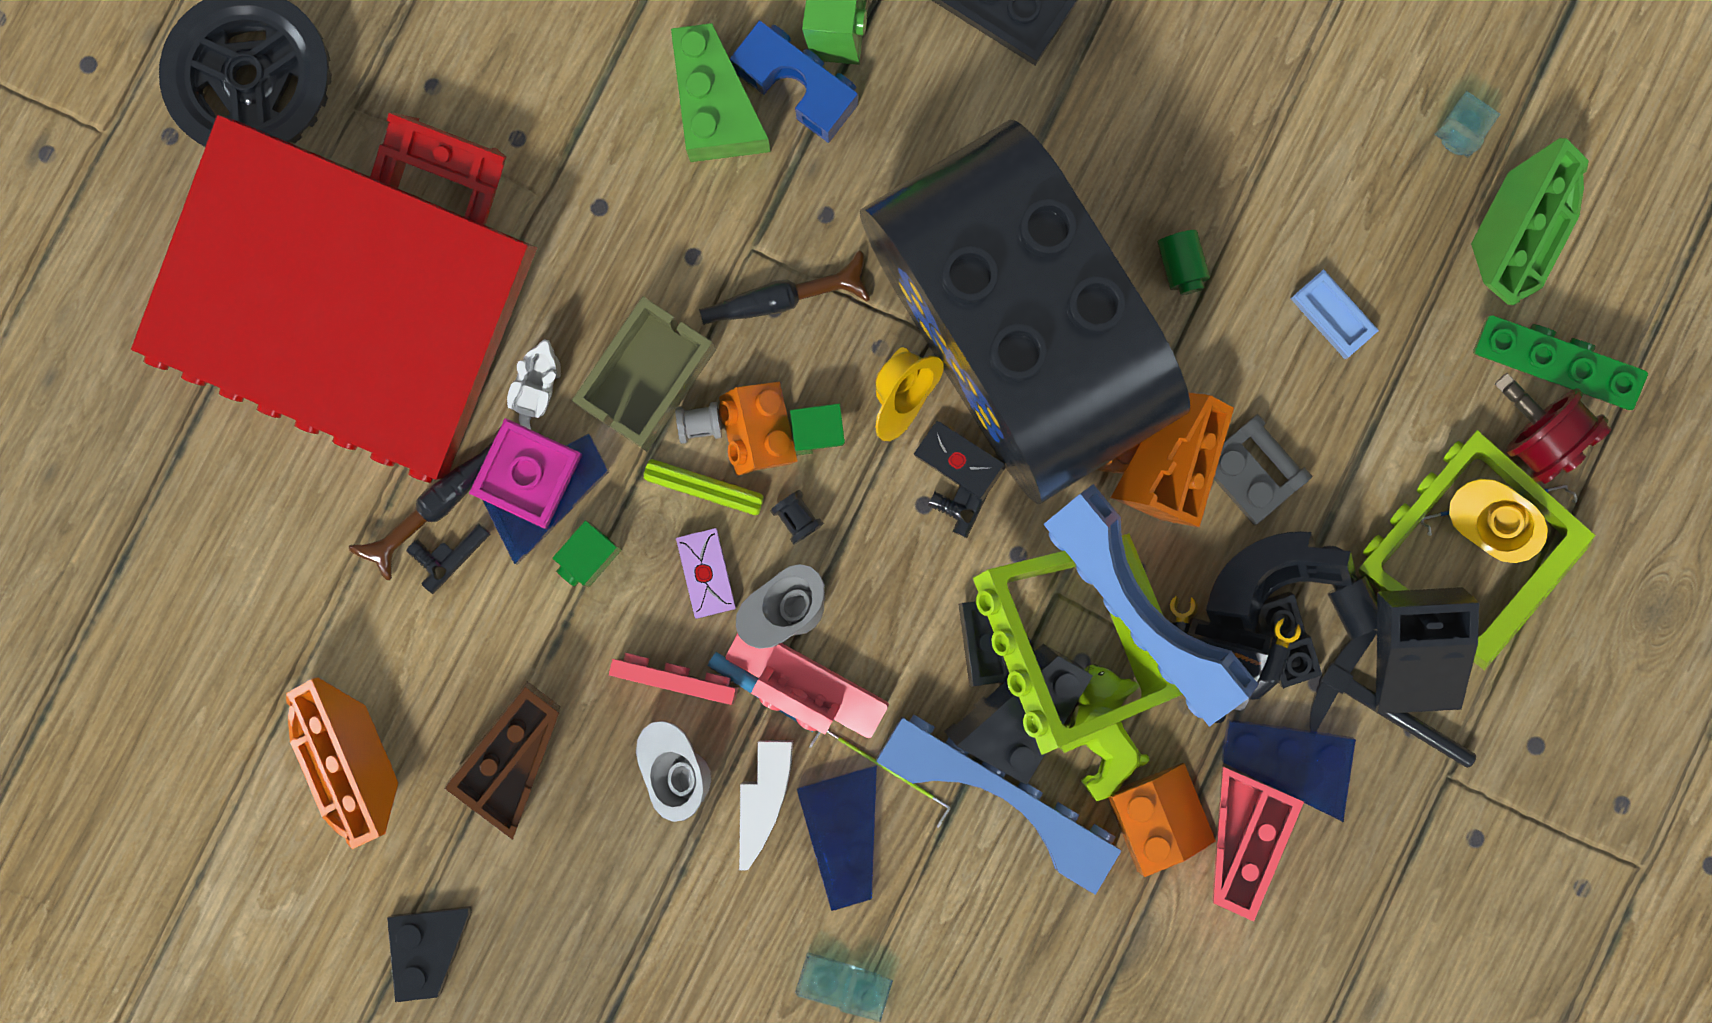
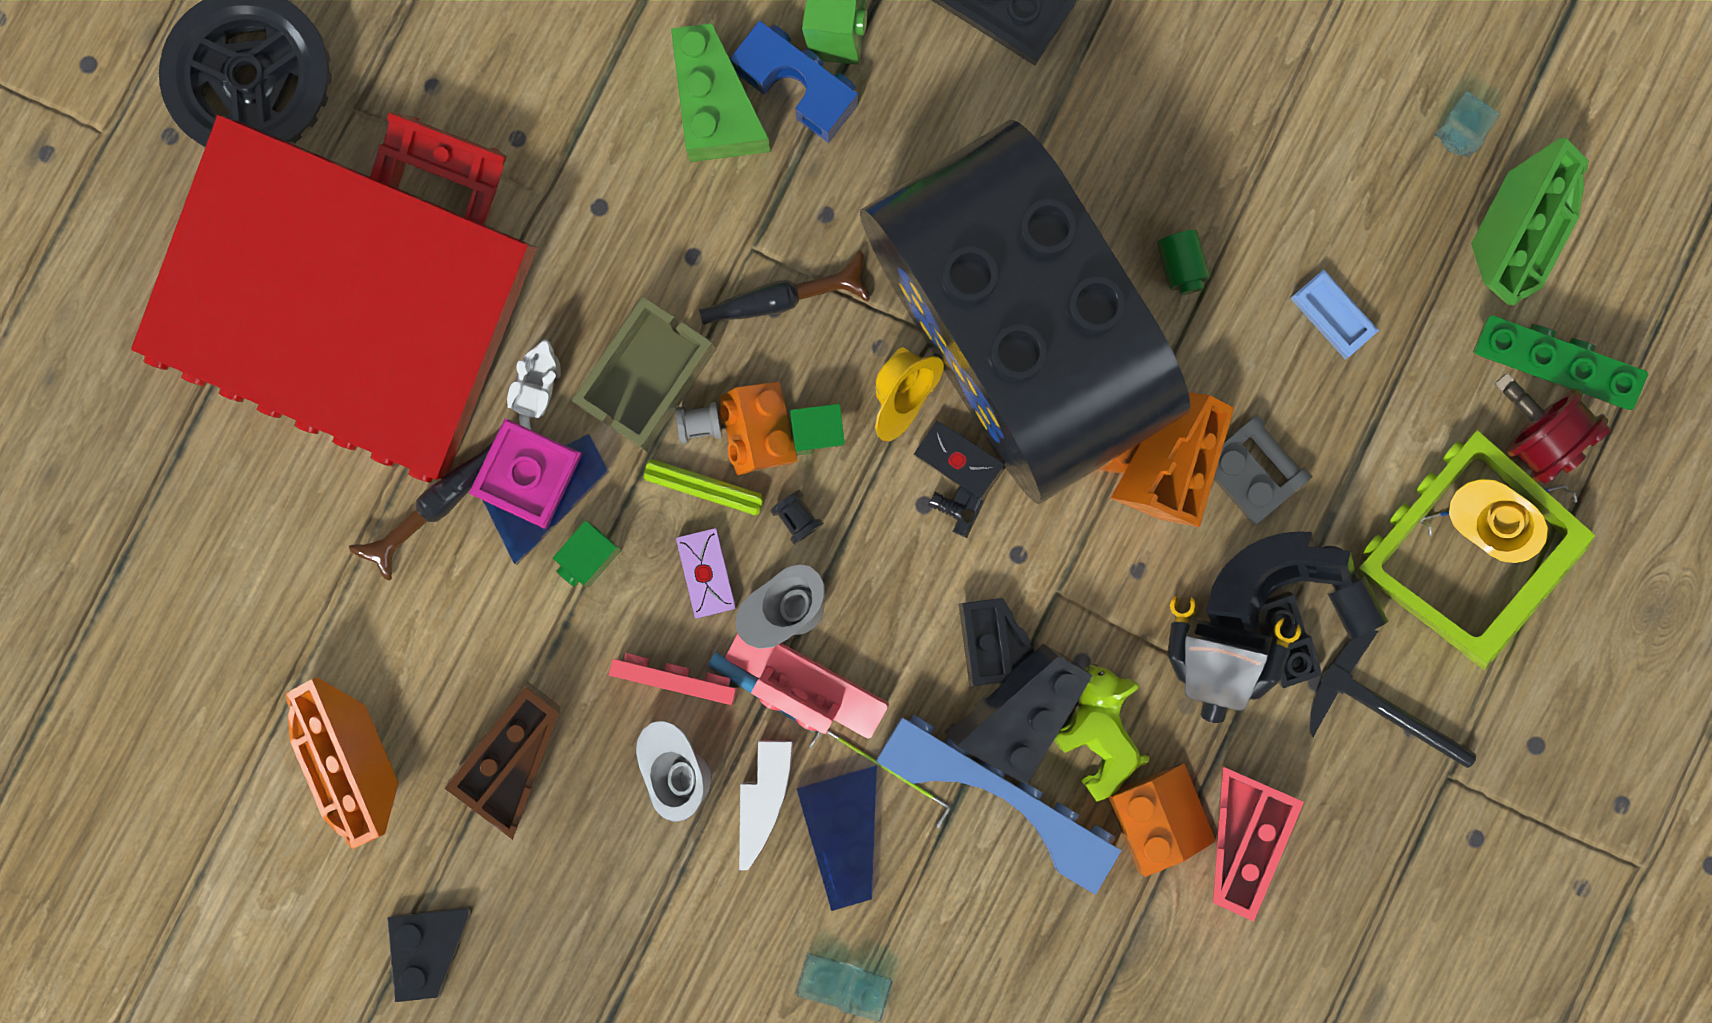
(446, 557): black hose -> none
(1025, 674): lime windscreen -> none
(1205, 674): medium blue arch -> none
(1294, 761): clear blue wing -> none
(1424, 649): black slope -> none

